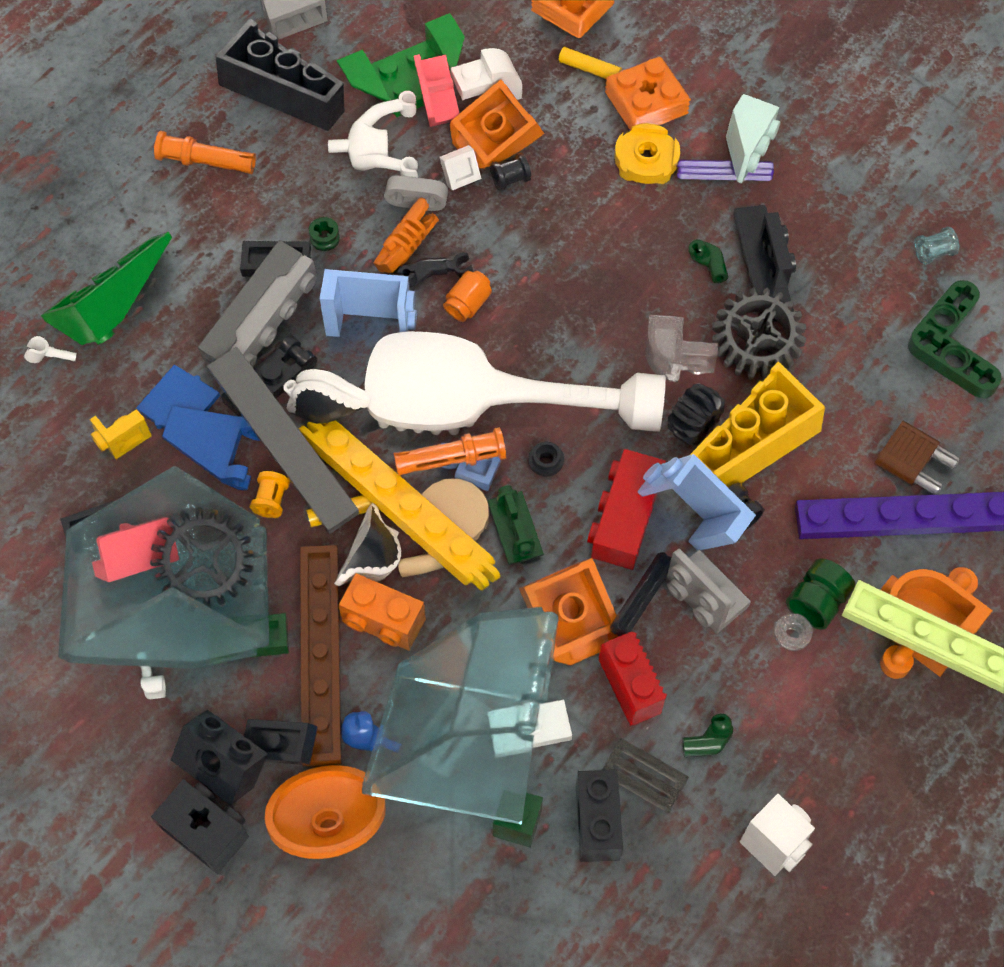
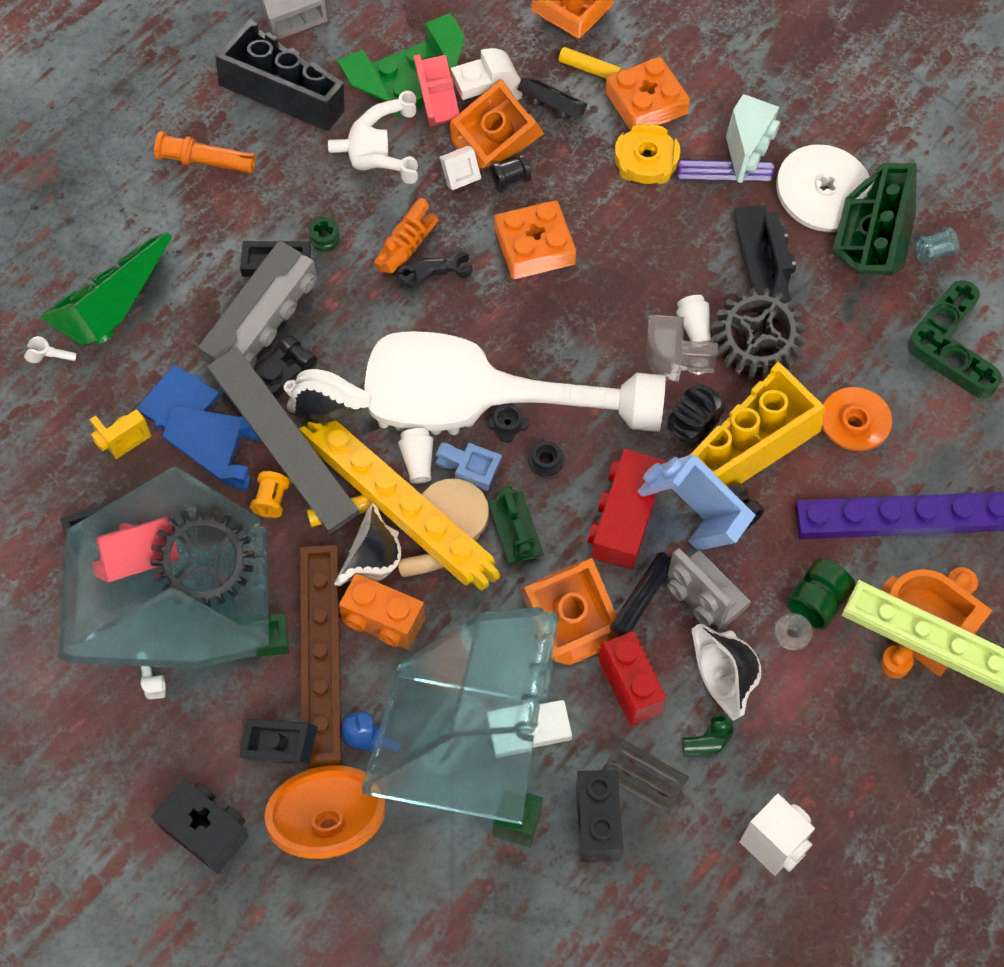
(218, 757): black brick -> none
(366, 296): light blue panel -> none
(405, 191): light grey beam -> none
(417, 454): none -> white cone
(467, 295): orange brick -> none
(467, 450): orange pin -> none
(510, 413): none -> black plate
(517, 236): none -> orange brick
(541, 93): none -> black plate
(696, 318): none -> white cone
(711, 257): dark green arm -> none
(727, 668): none -> white hat
(807, 171): none -> white piece
(861, 407): none -> orange dish
(878, 221): none -> dark green wedge
(909, 453): reddish brown piece -> none

